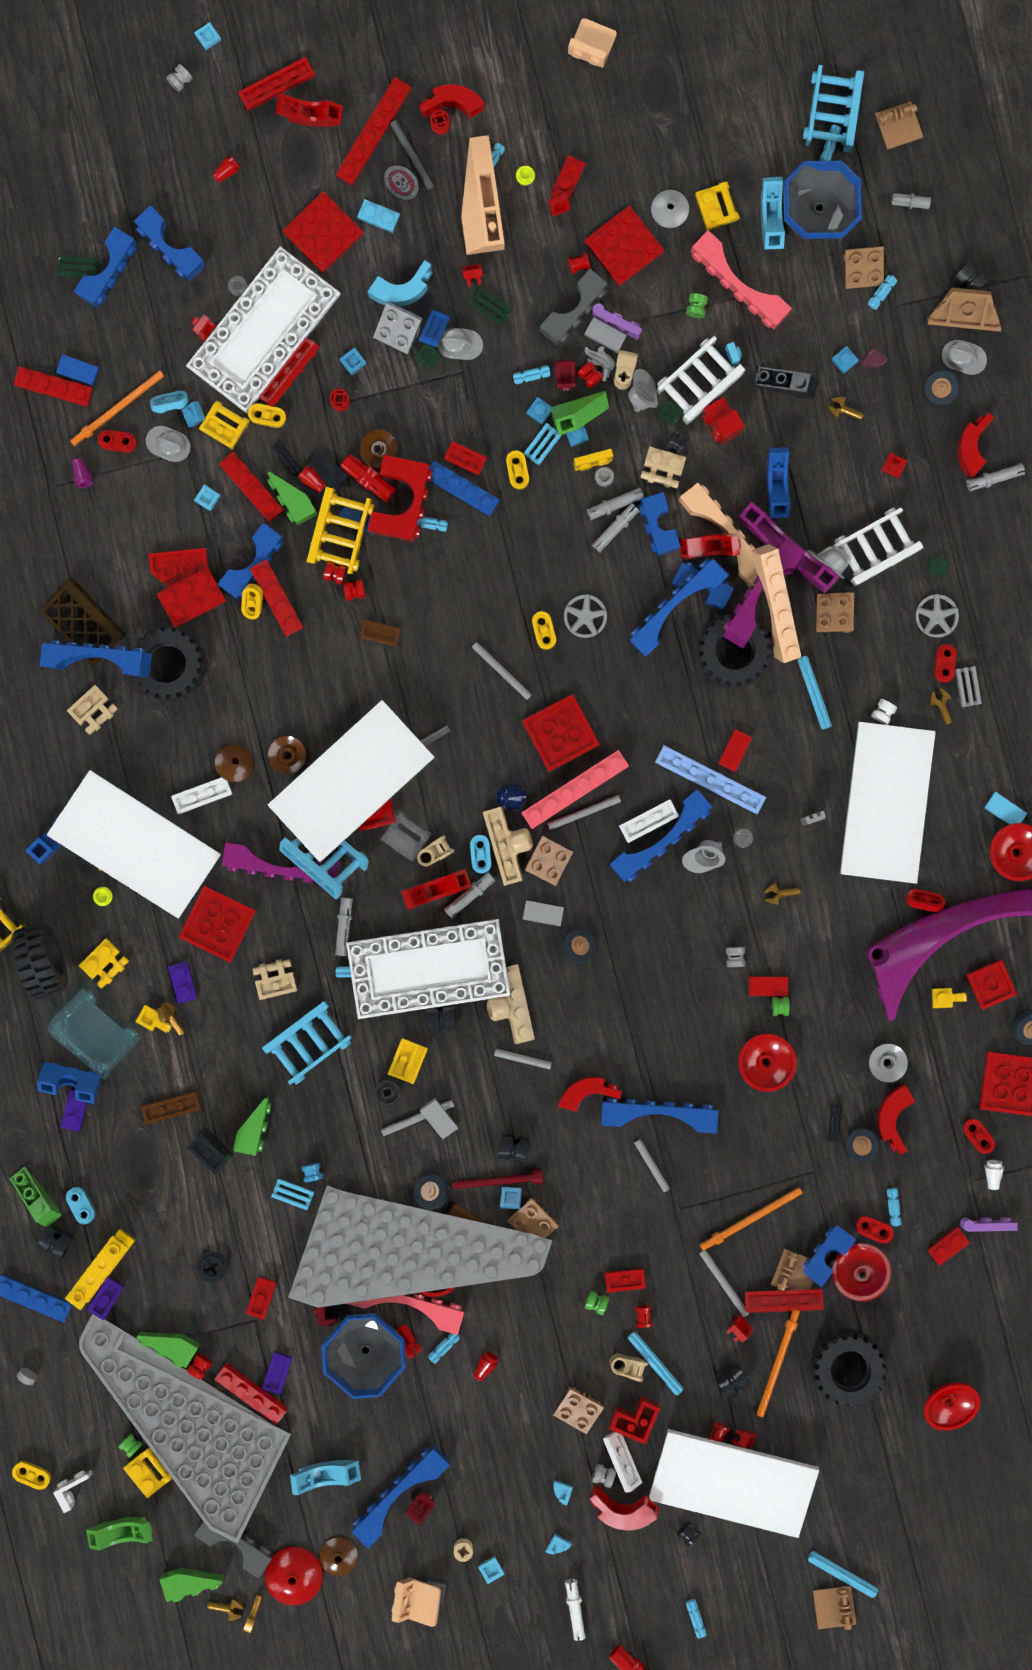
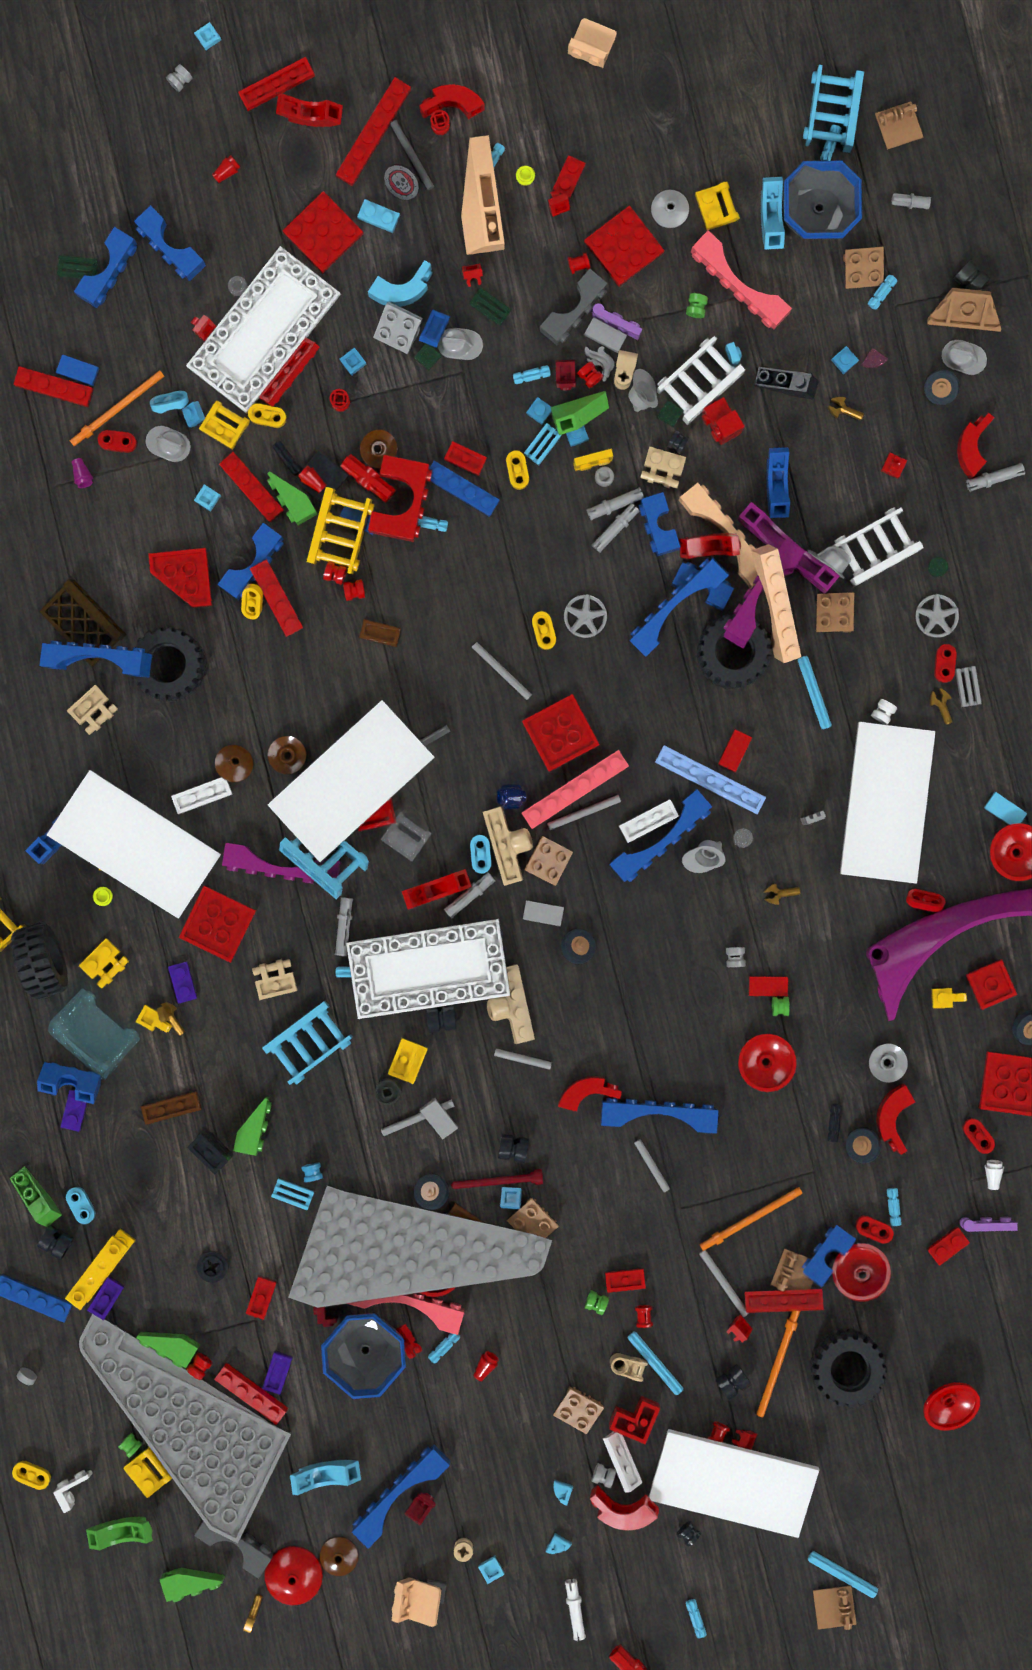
(191, 597): red plate -> none
(227, 1608): pearl gold bar -> none
(435, 851): tan piece -> none

